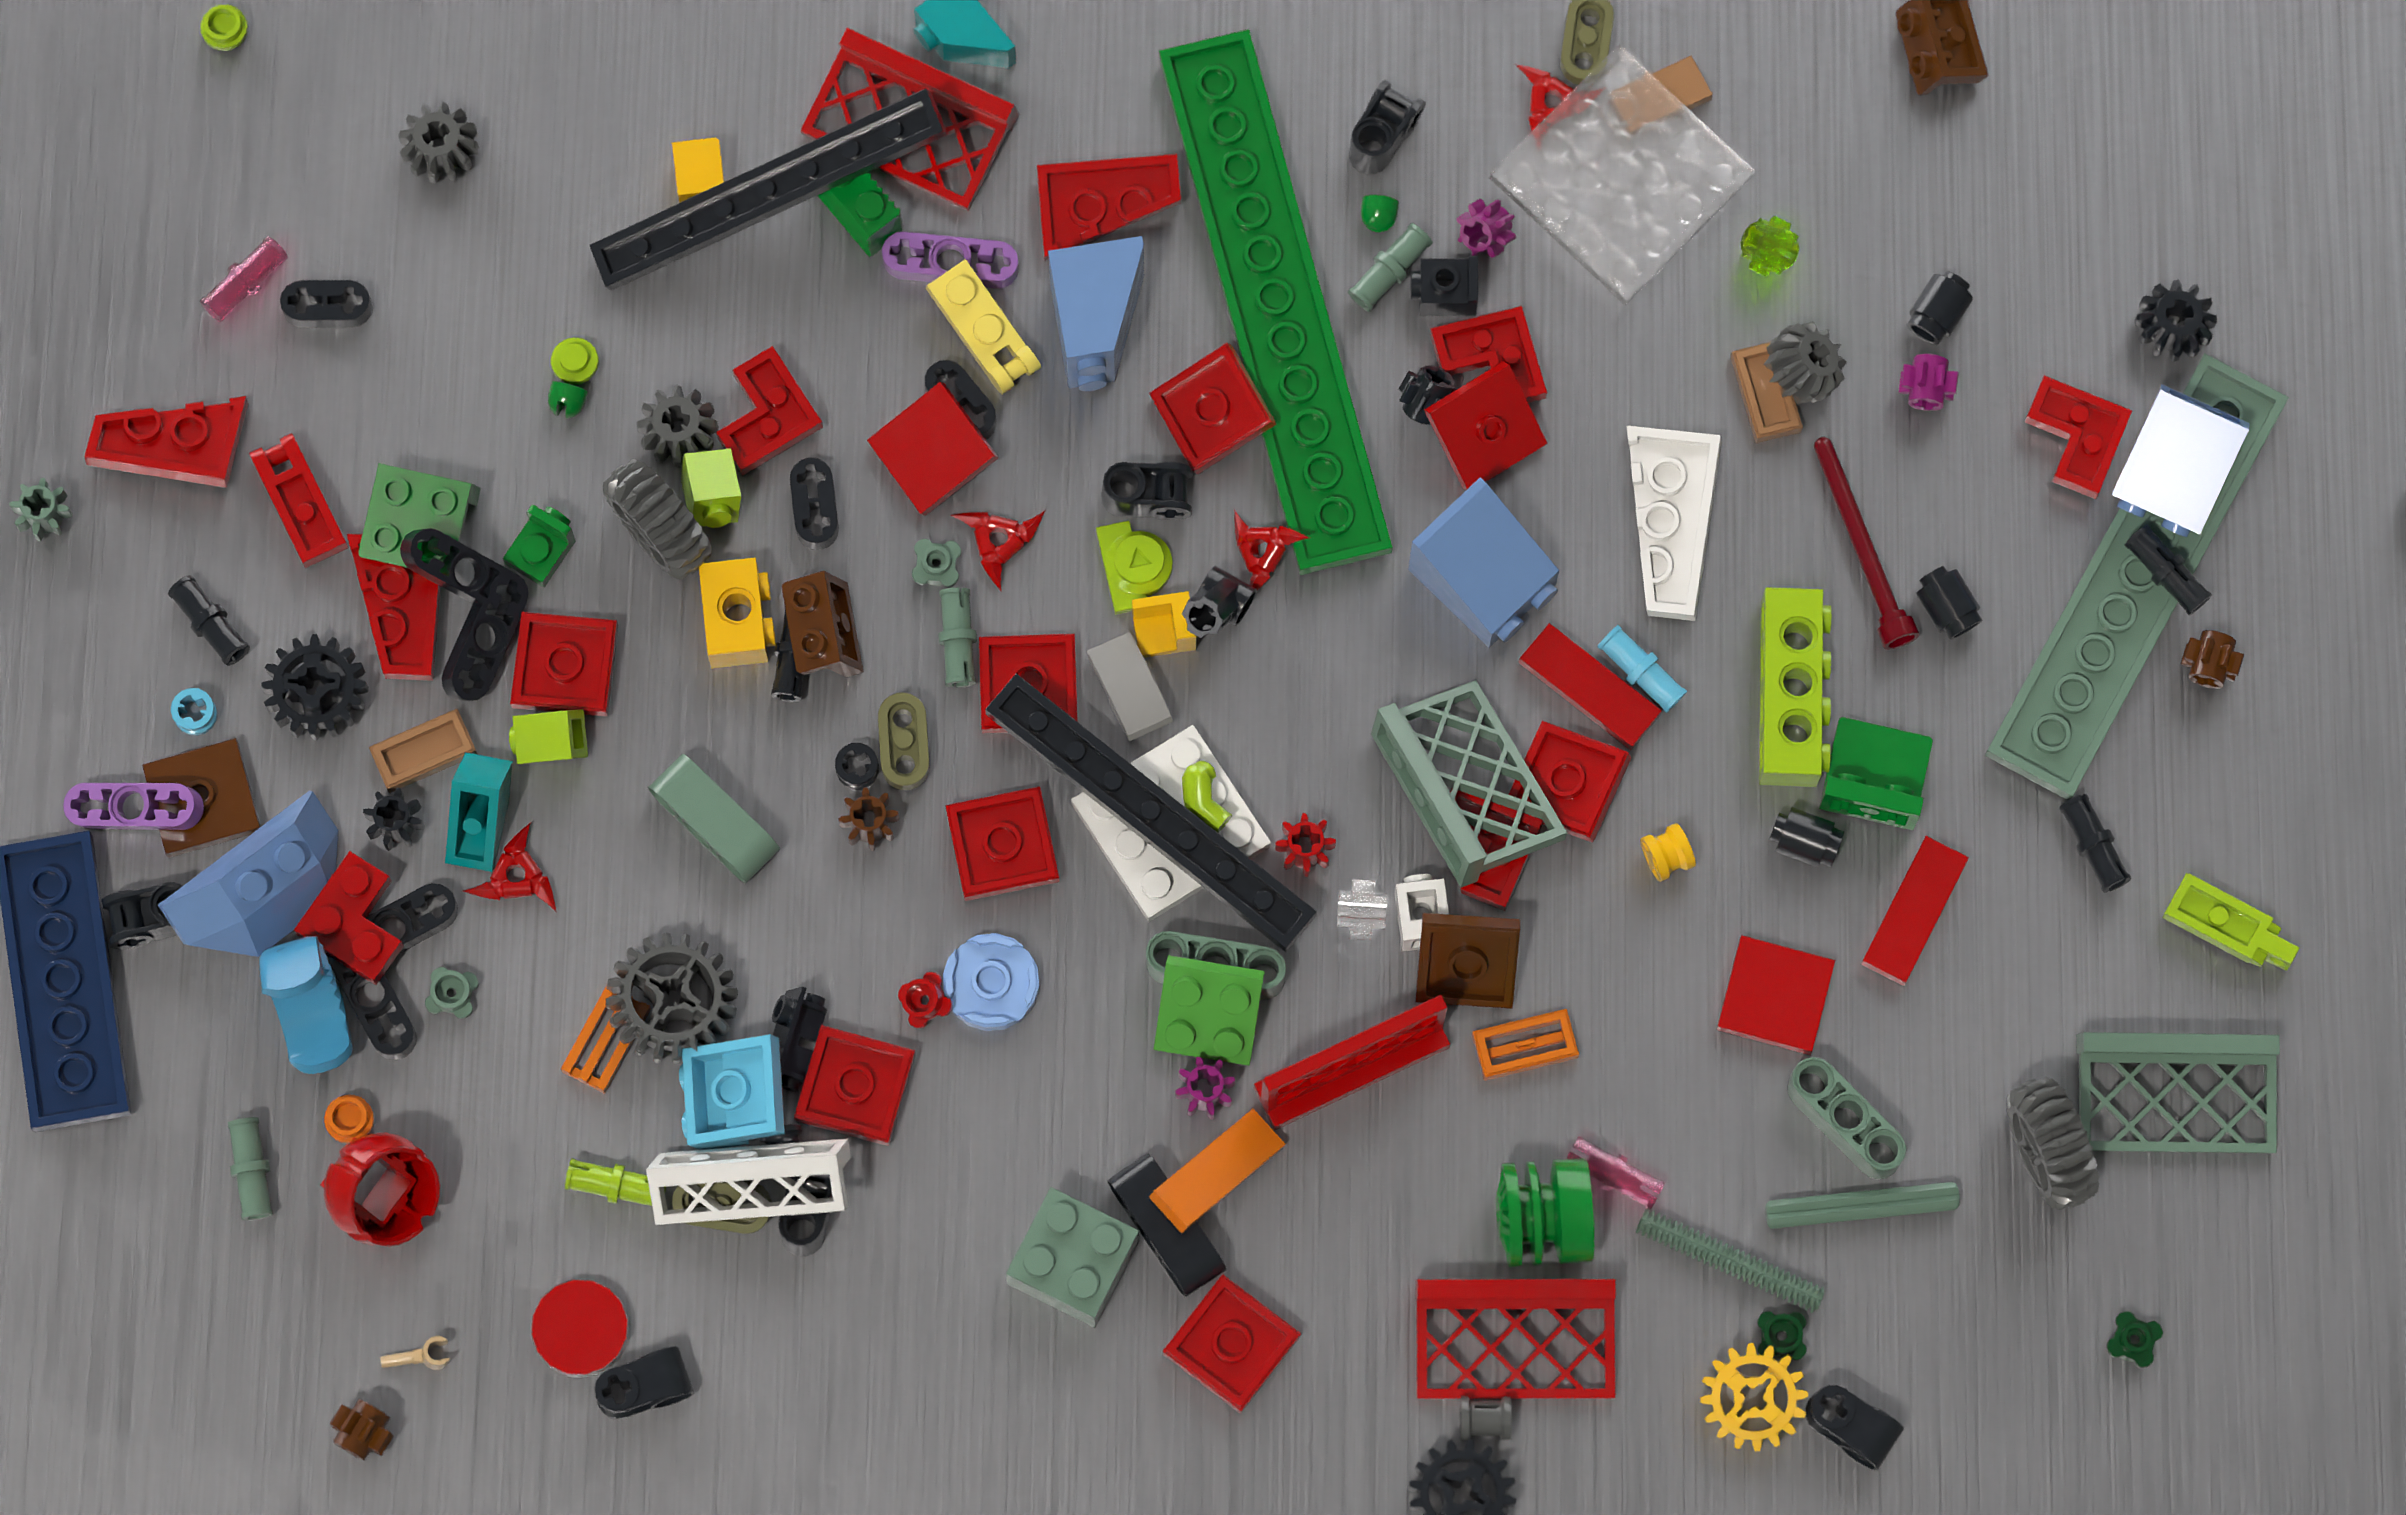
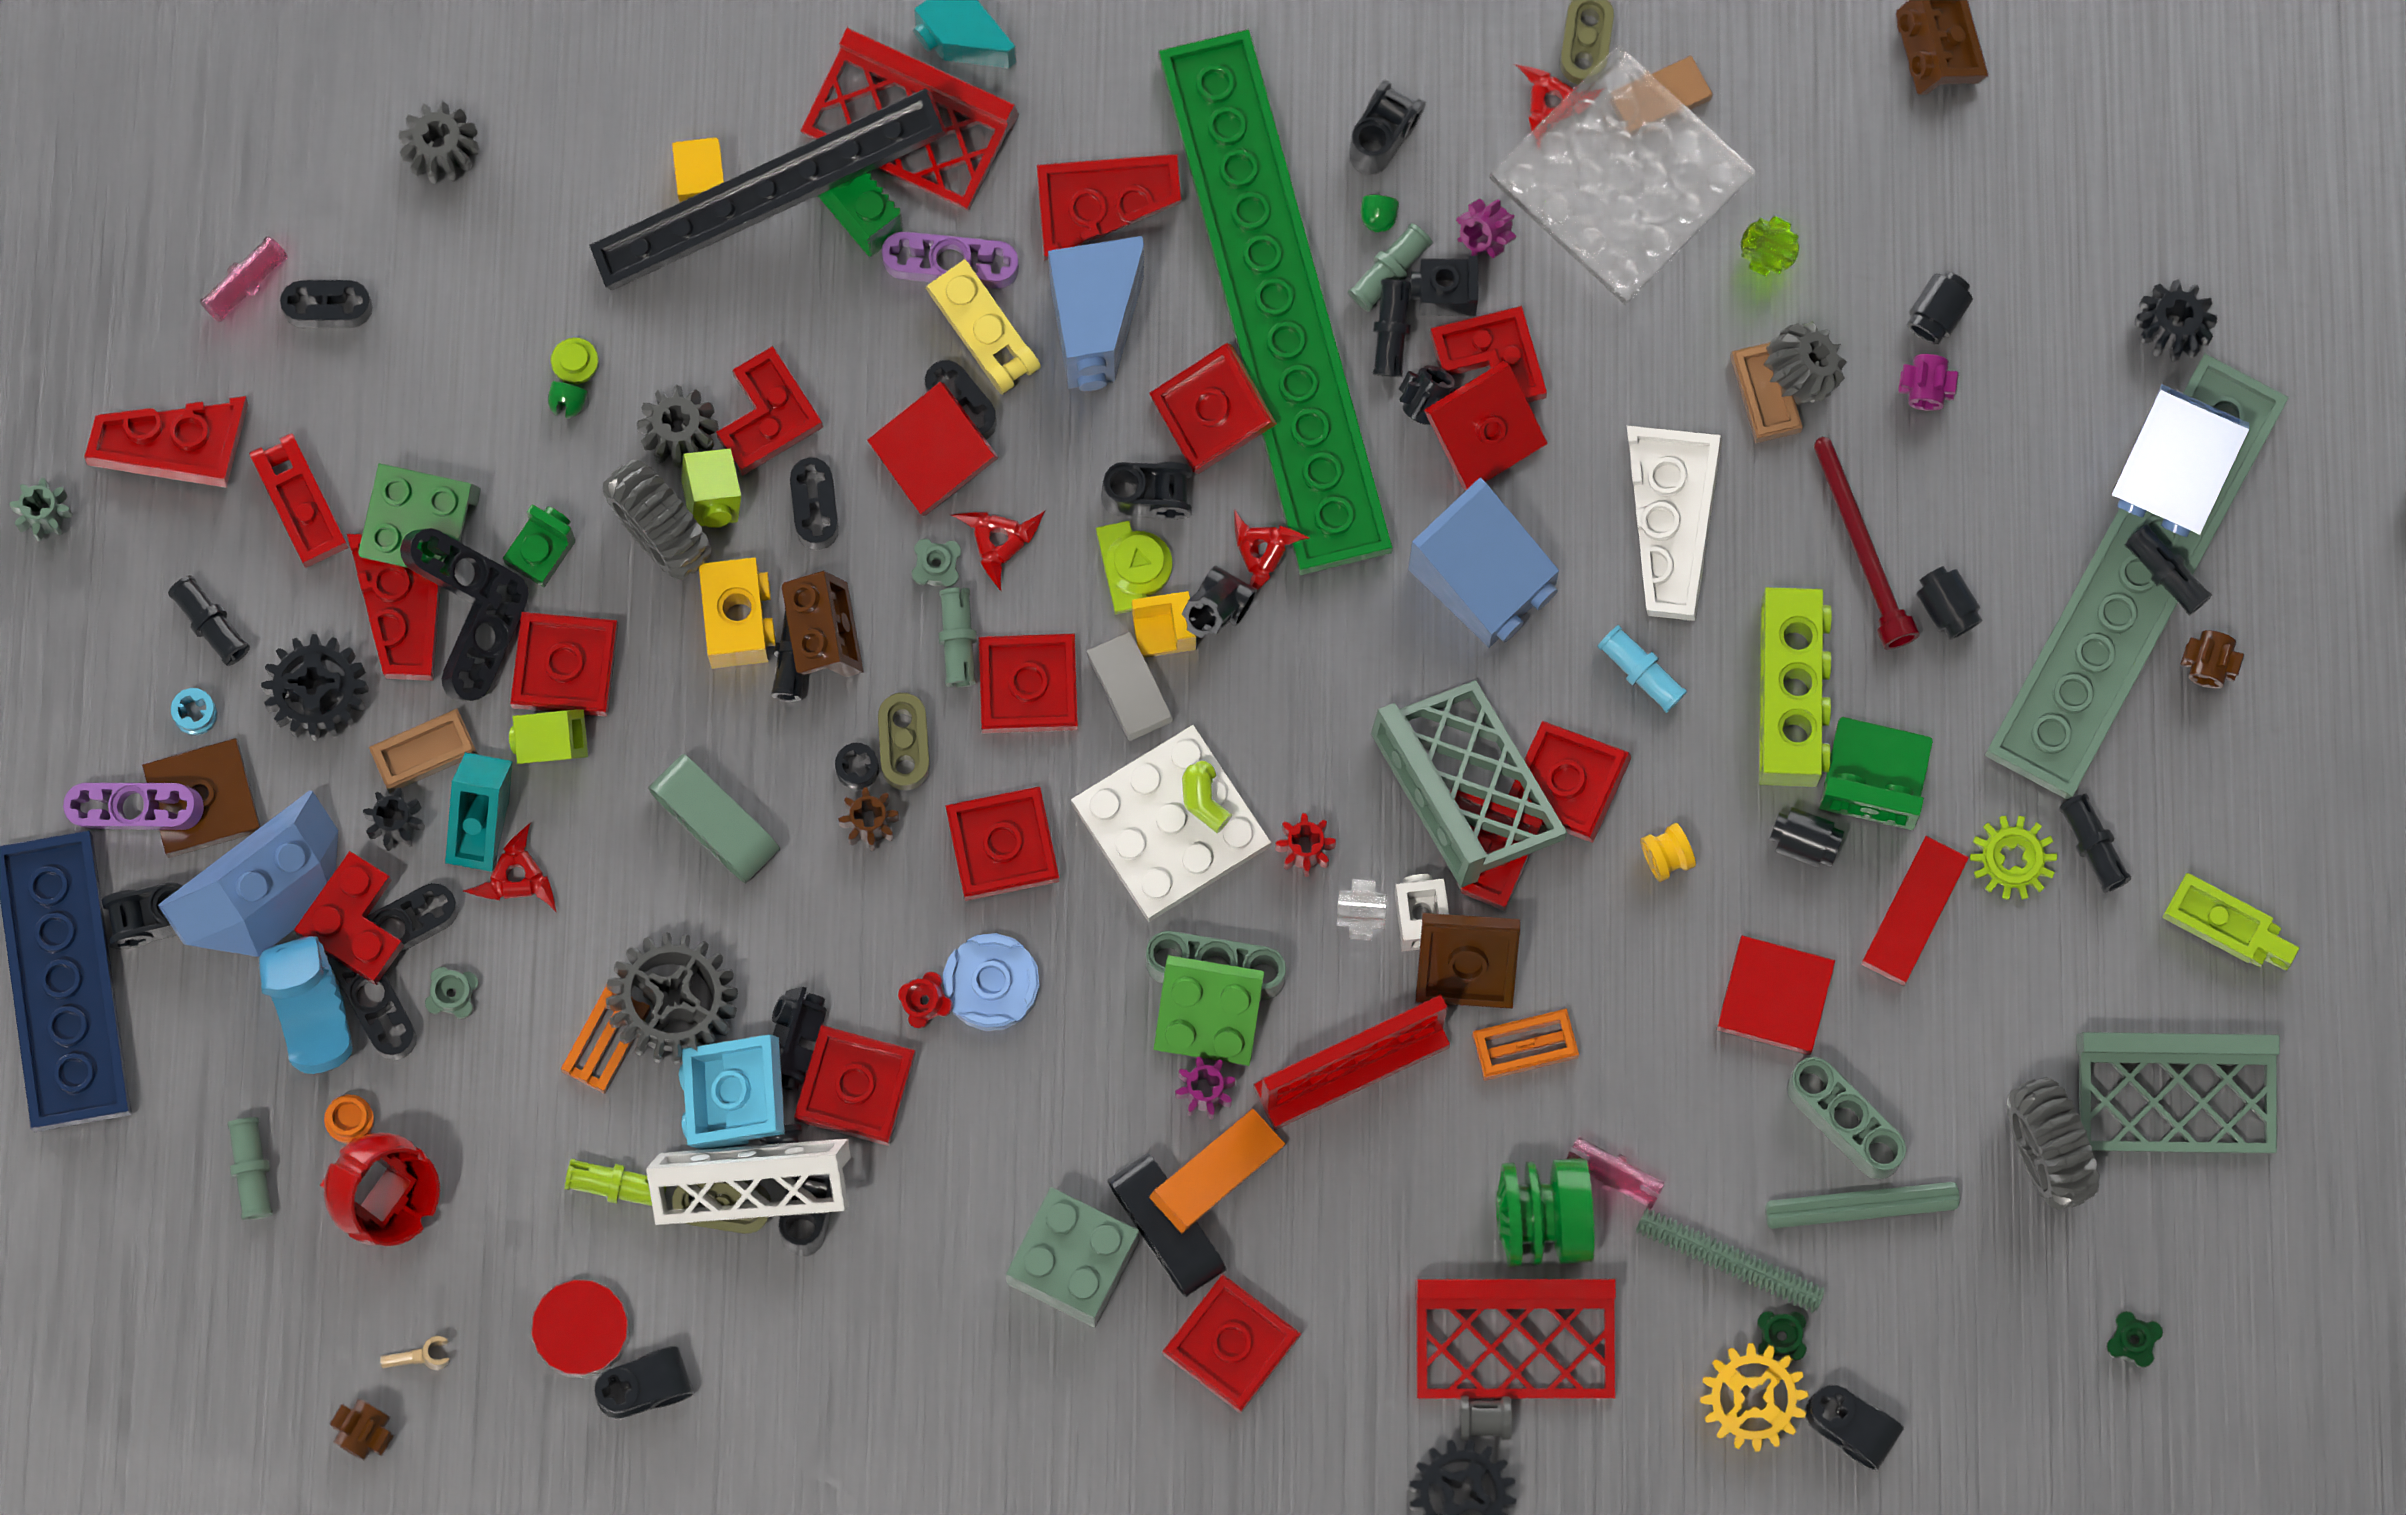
(224, 27): lime plate -> none
(1151, 812): black plate -> none
(1391, 328): none -> black pin
(1589, 686): red tile -> none
(2009, 838): none -> lime gear
(2088, 424): red plate -> none

